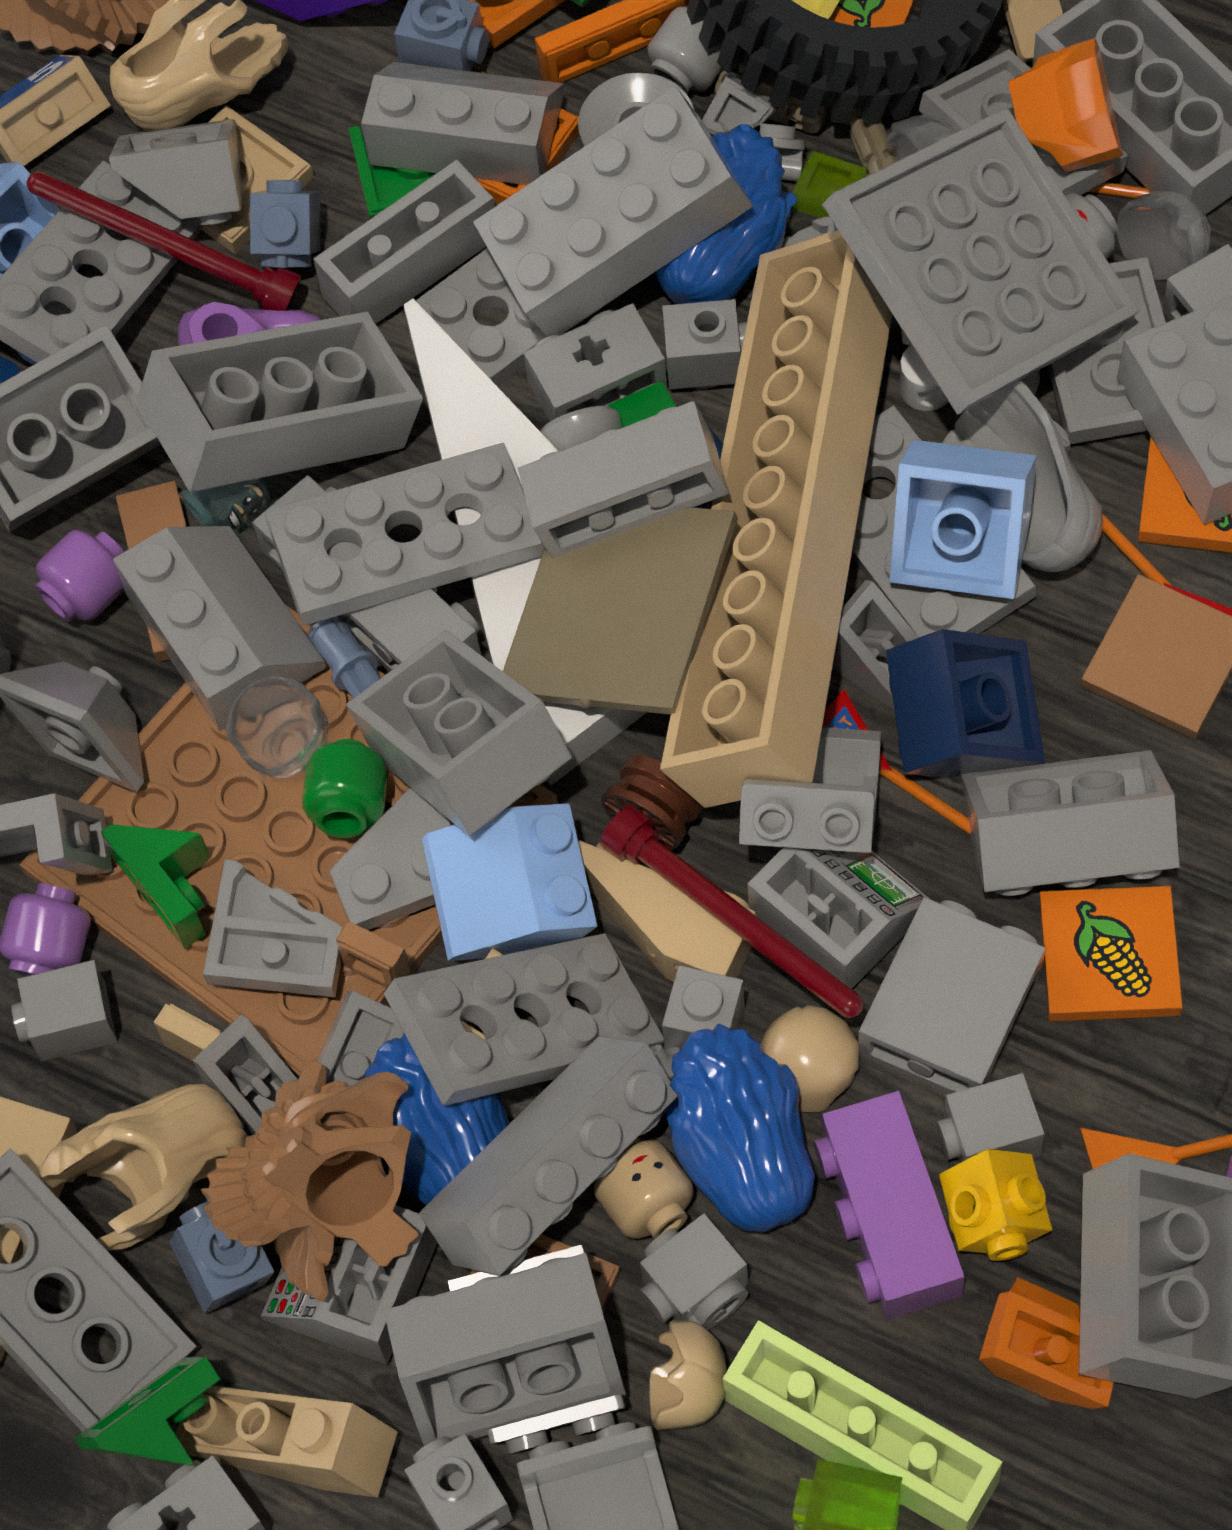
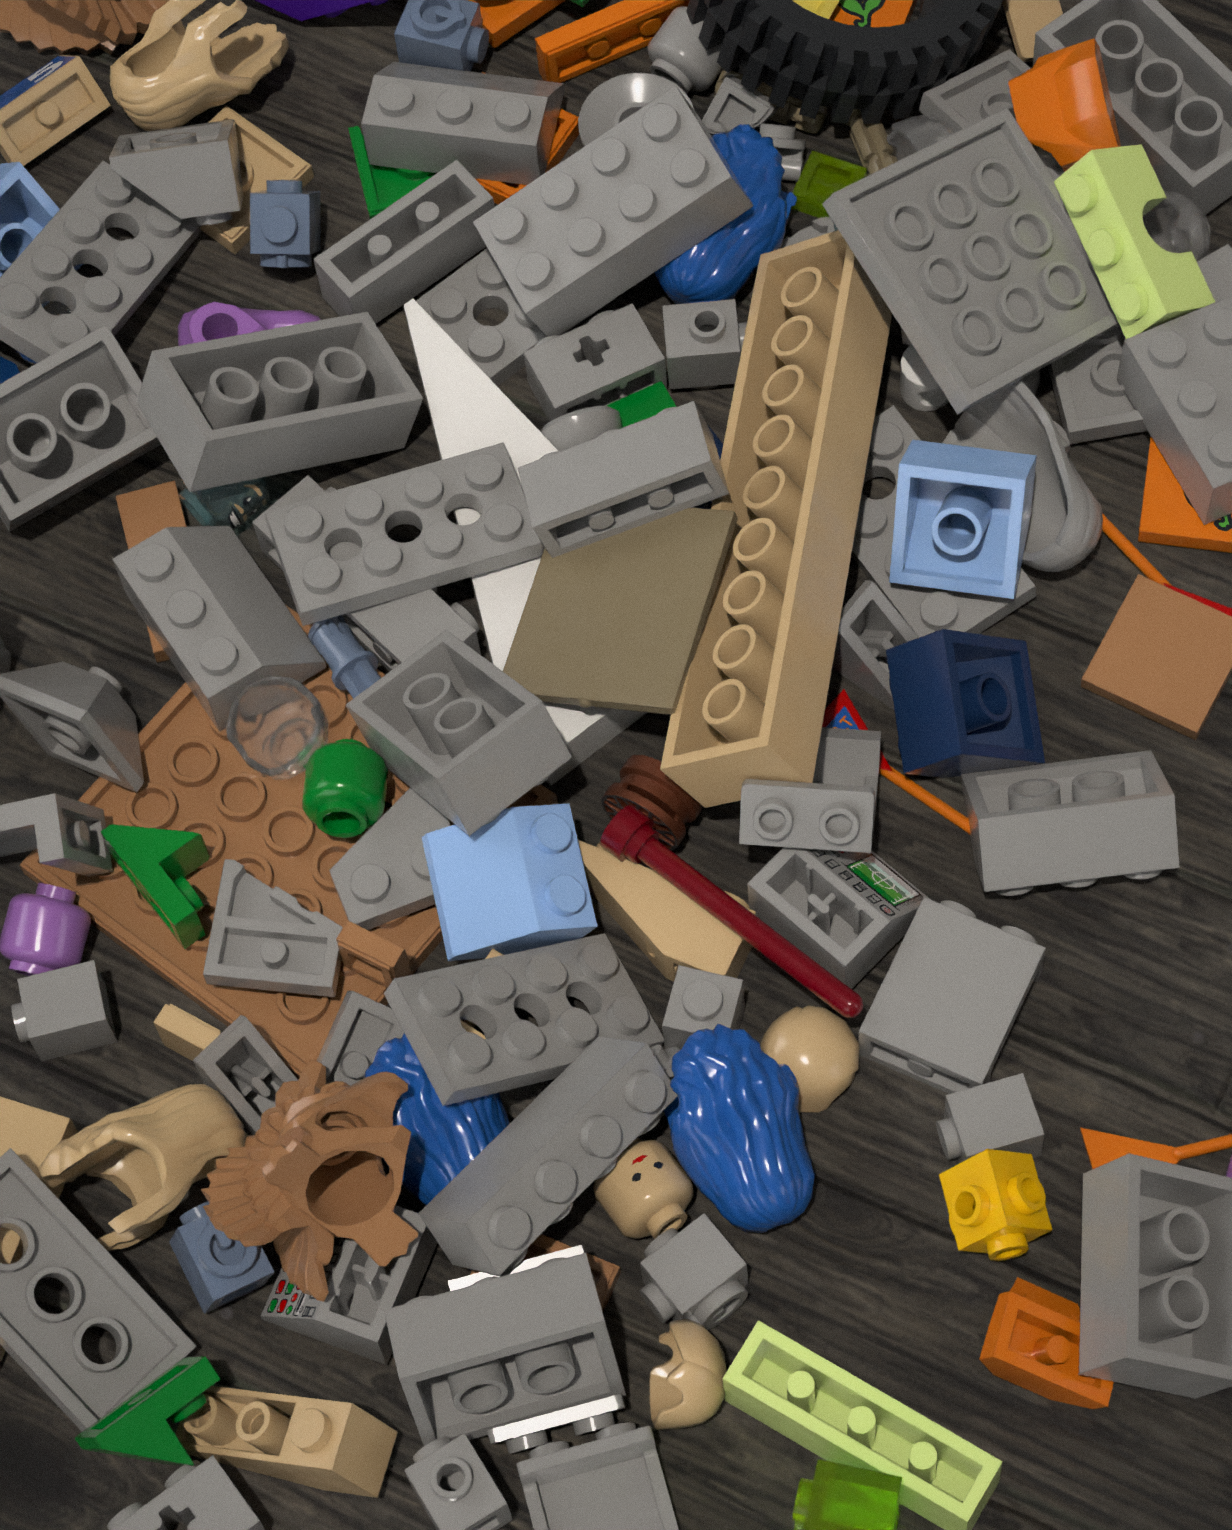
(79, 575): medium lavender head -> none
(270, 287): dark red piece -> none
(889, 1206): medium lavender brick -> none
(1106, 203): none -> yellowish green arch
(1110, 953): orange tile -> none

